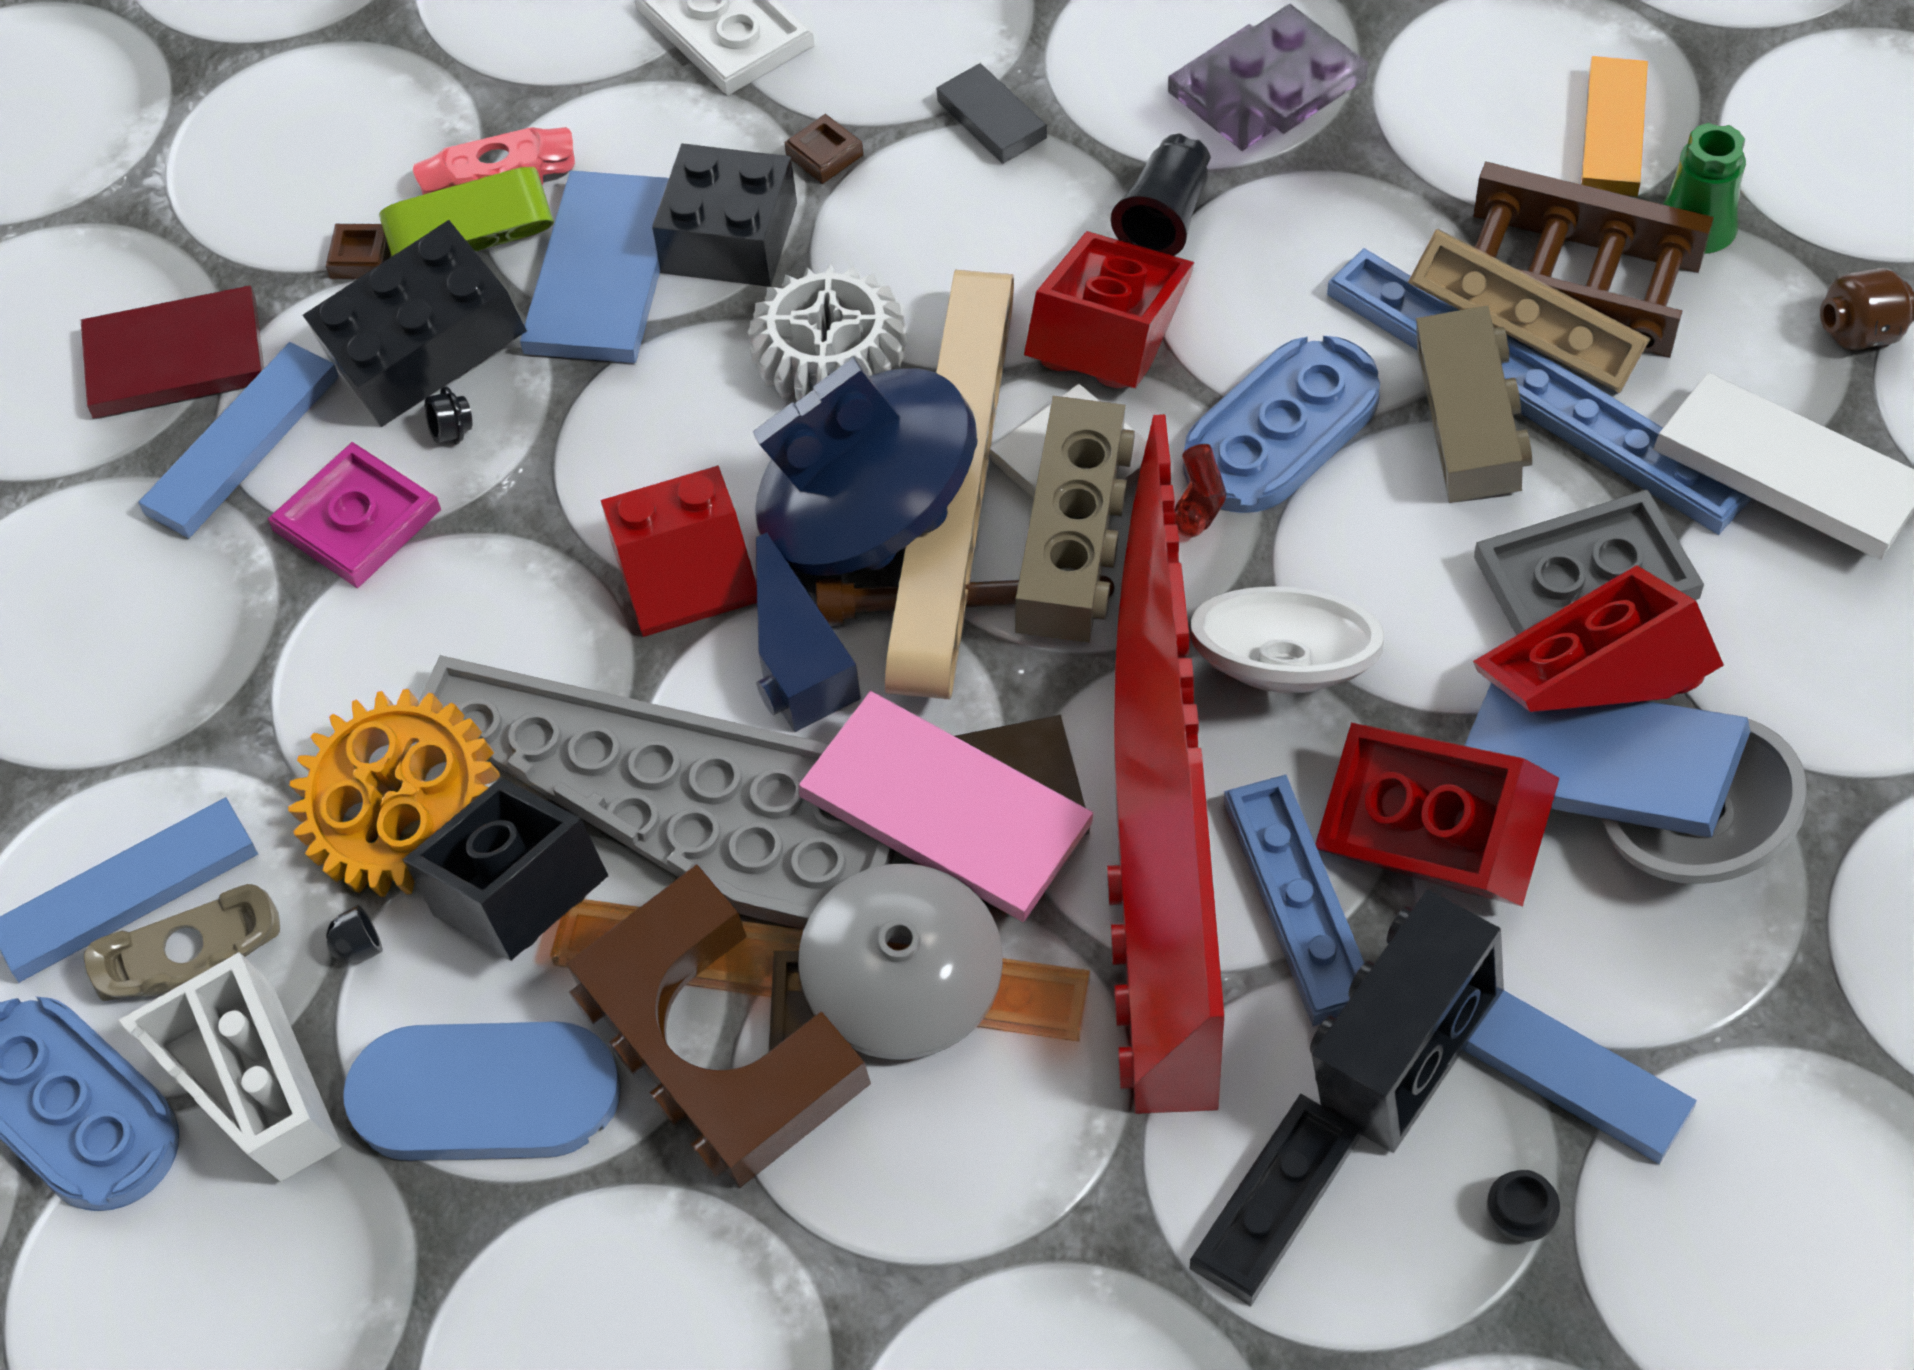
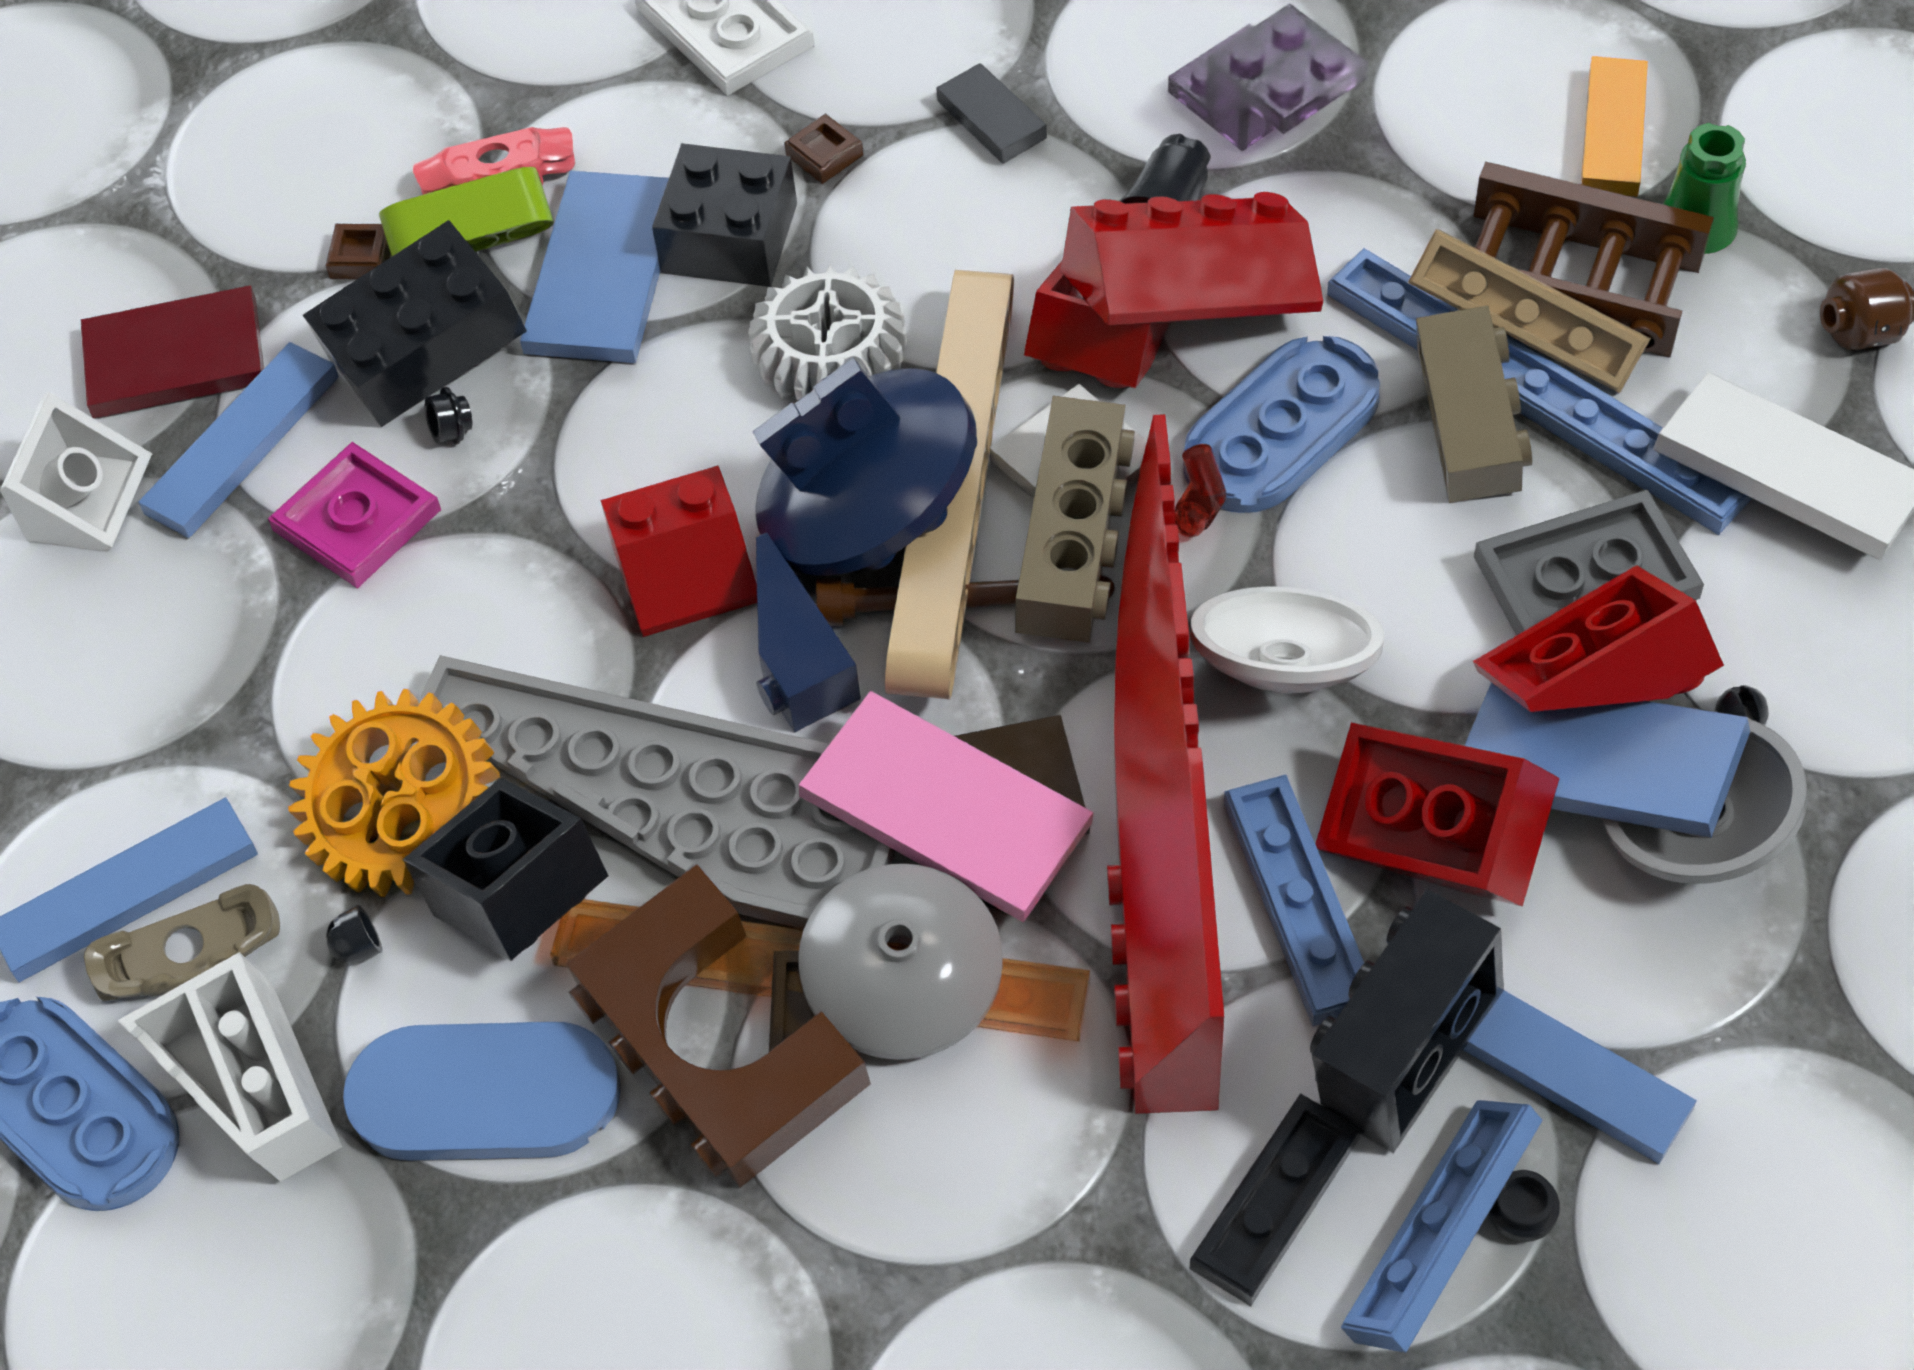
(72, 478): none -> white slope
(1192, 259): none -> red slope
(1441, 1225): none -> medium blue tile
(1734, 698): none -> black hinge

